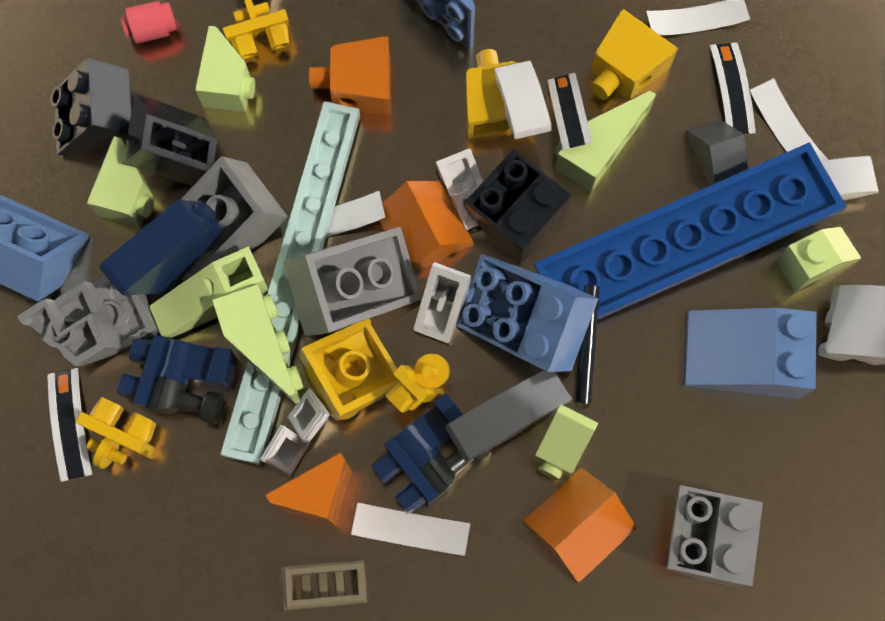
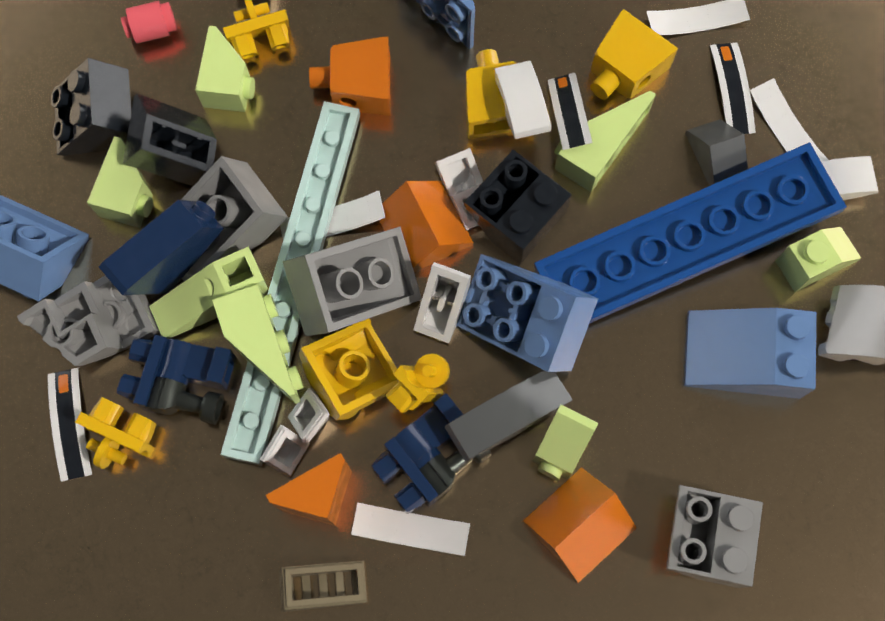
(587, 353): black bar -> none

